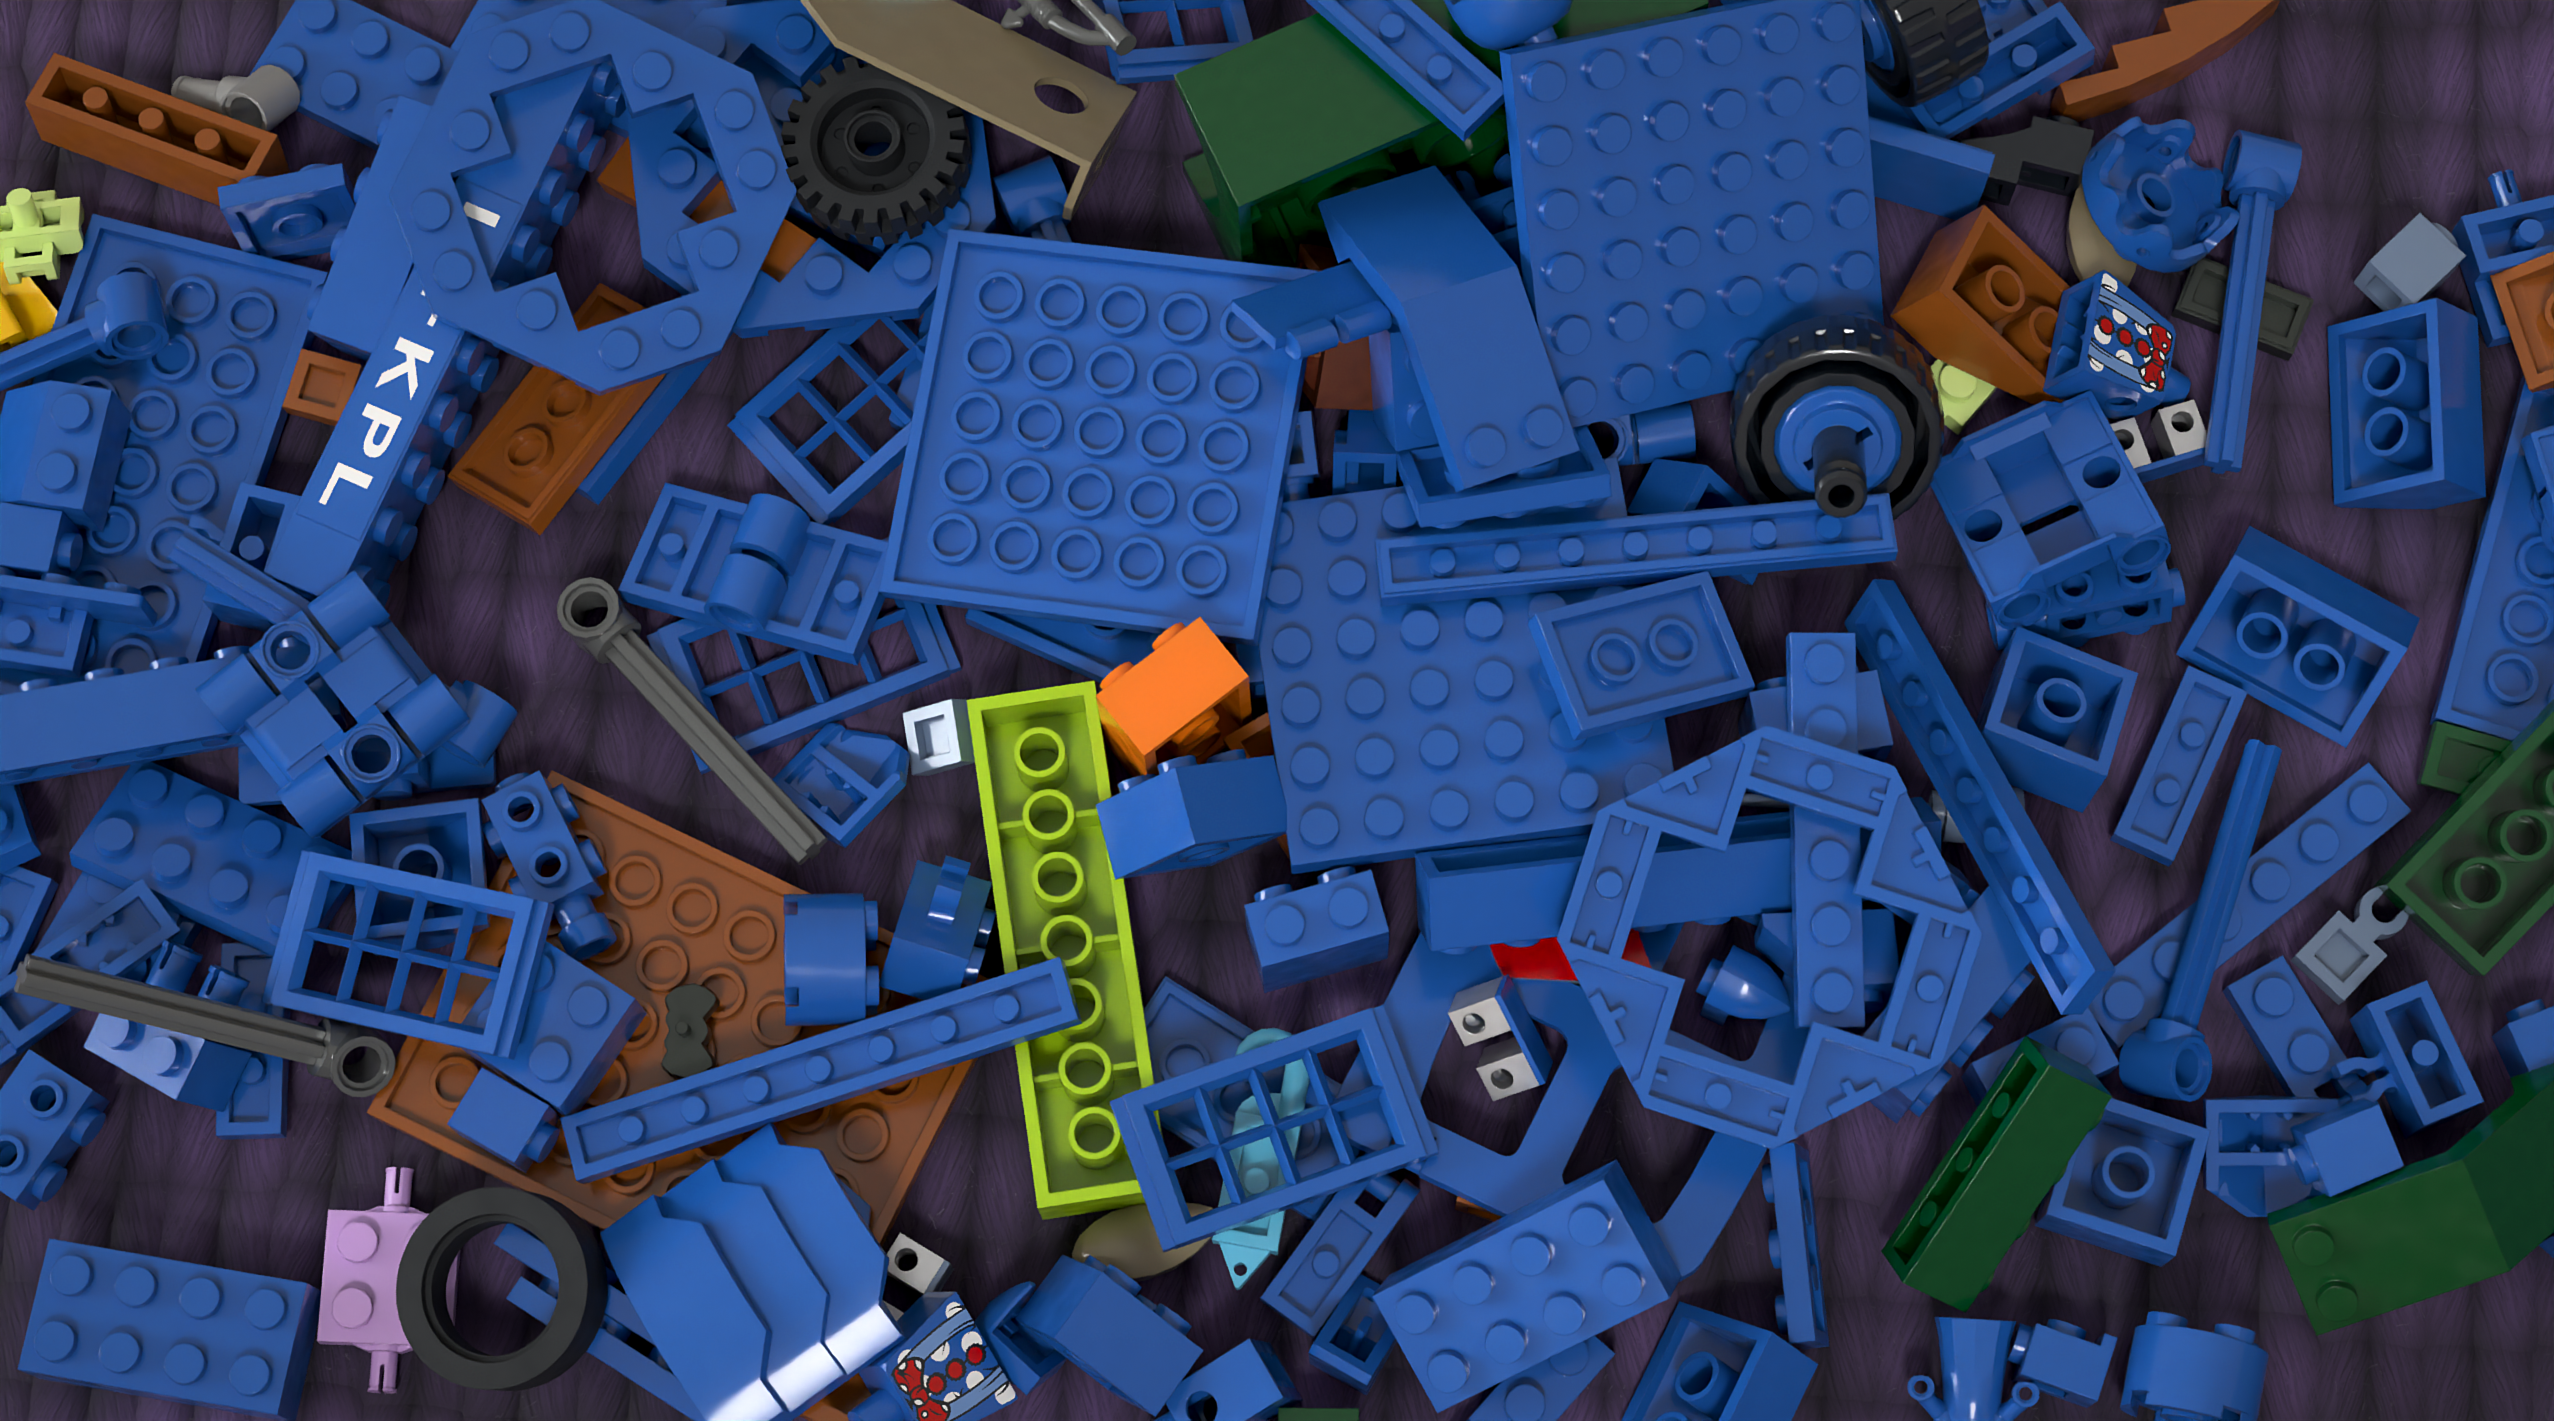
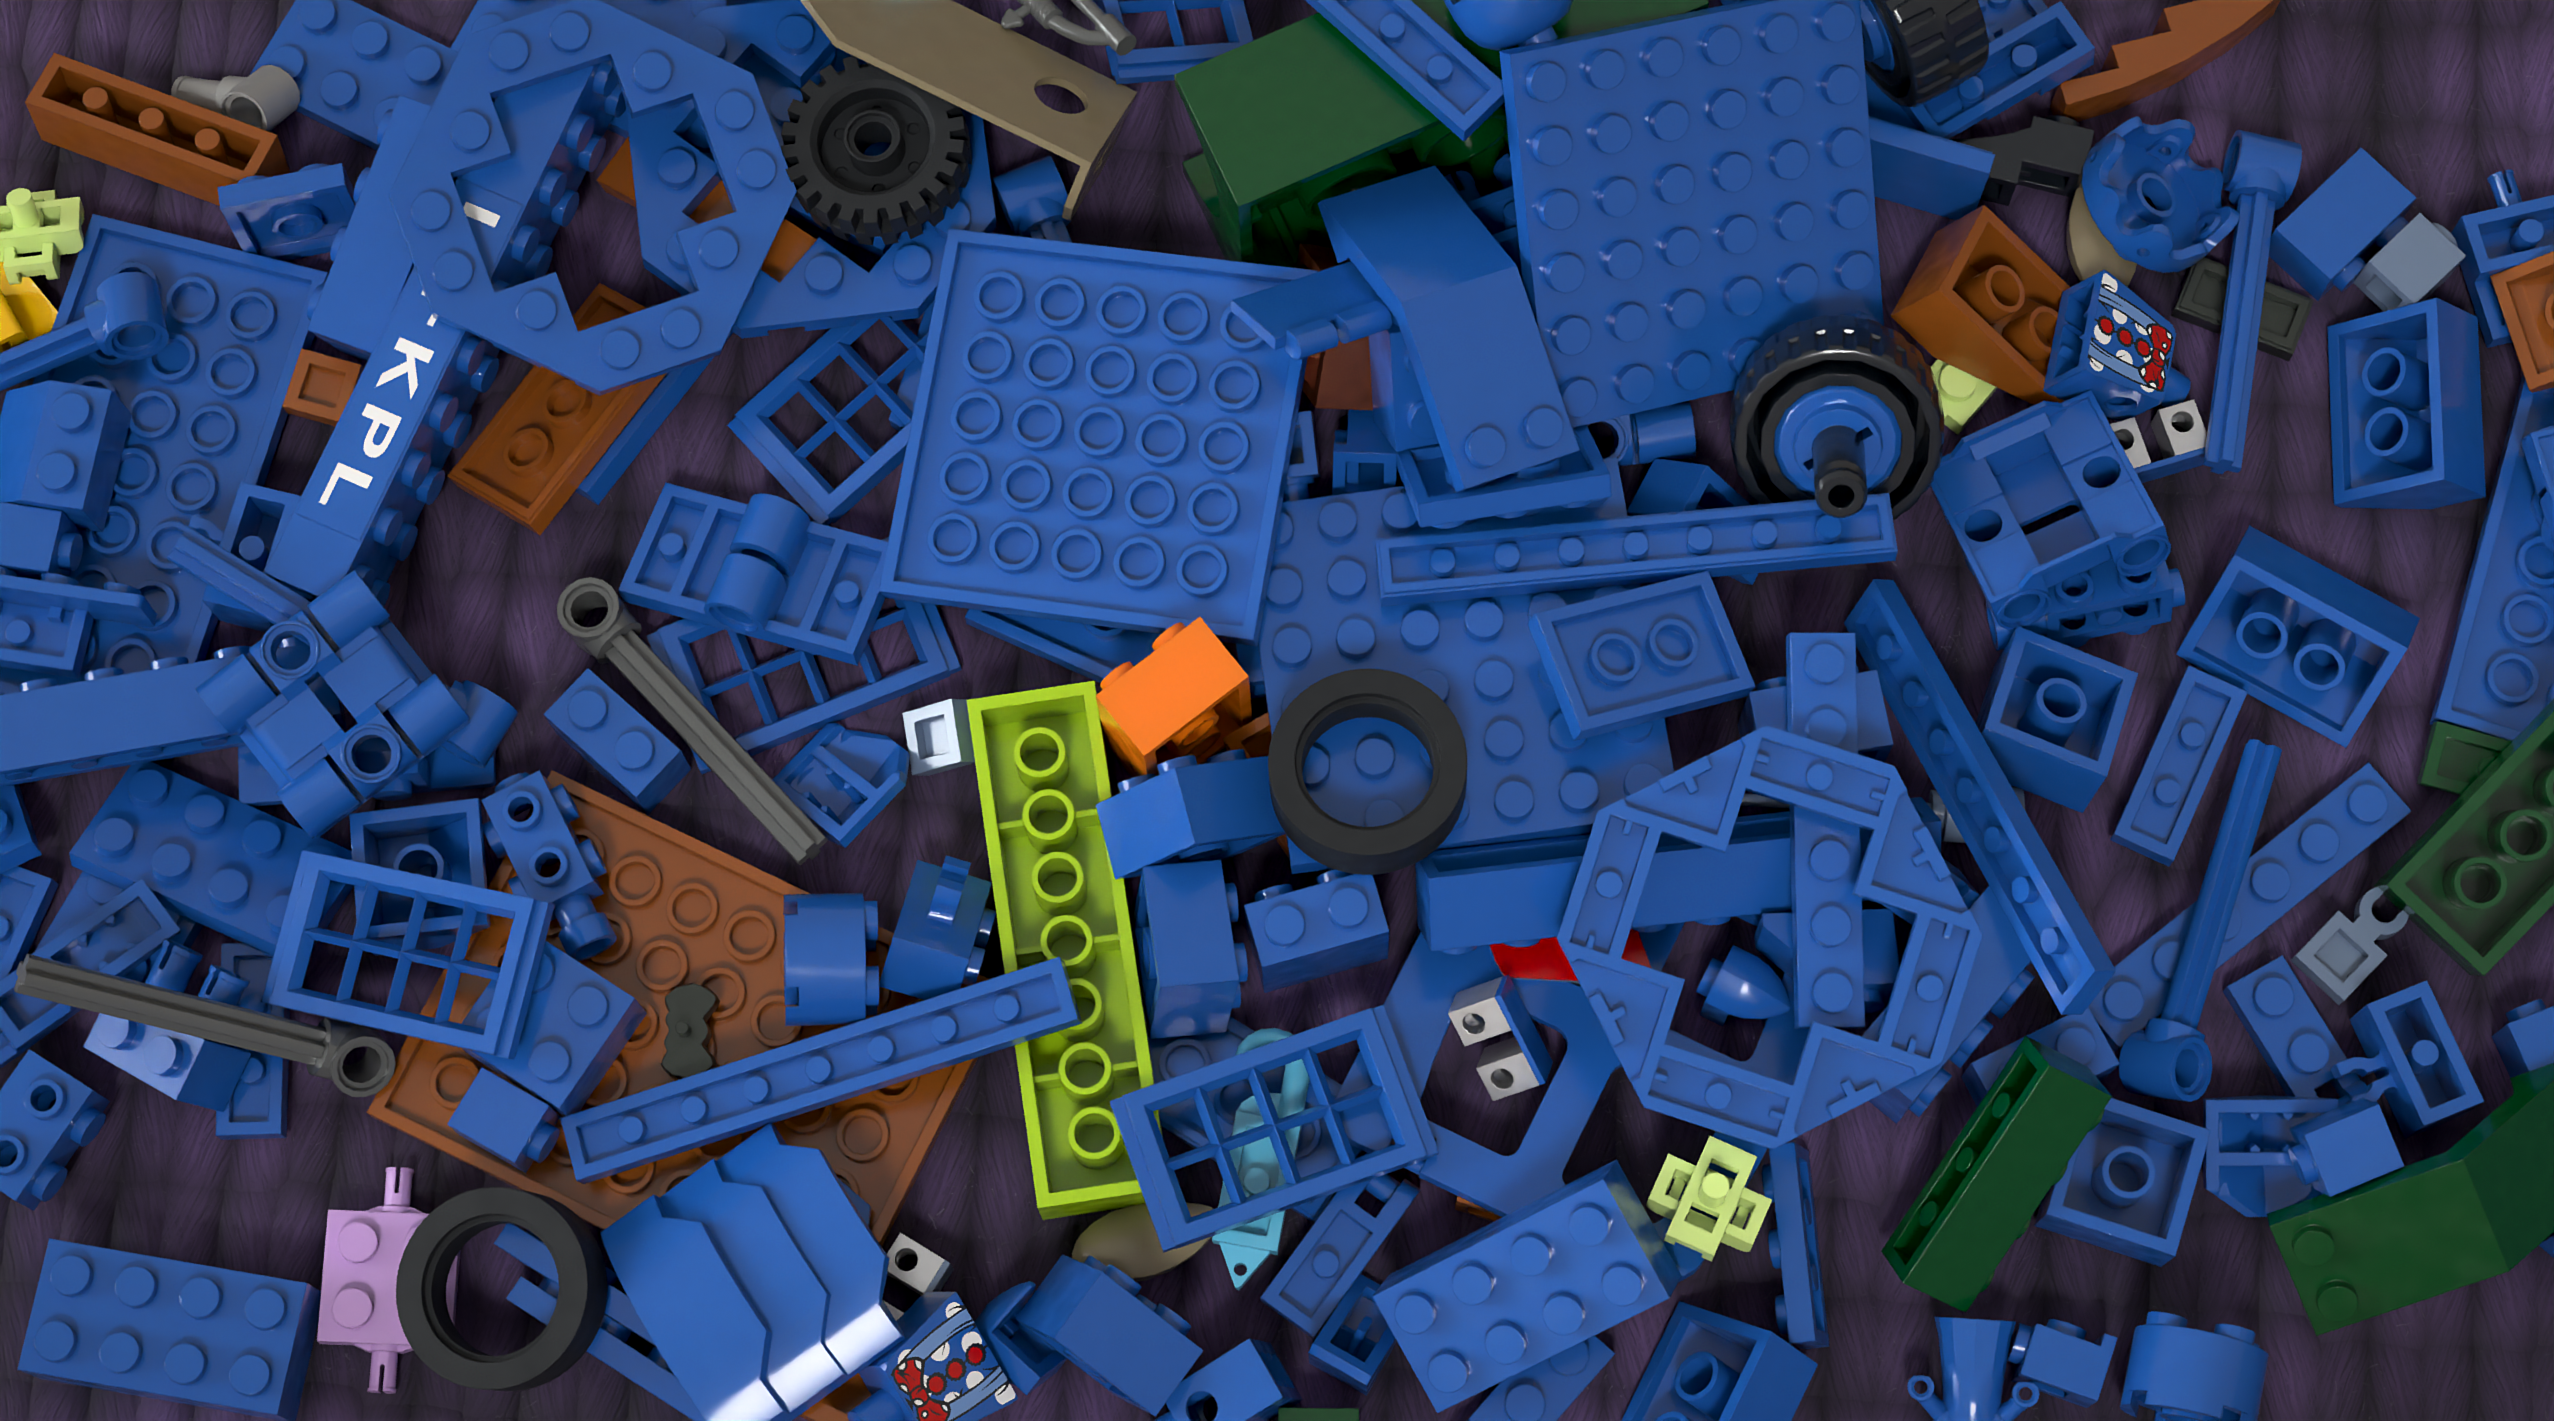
(617, 741): none -> blue brick
(1187, 948): none -> blue brick
(1374, 695): none -> black tyre
(1712, 1194): none -> yellowish green piece
(2340, 224): none -> blue brick

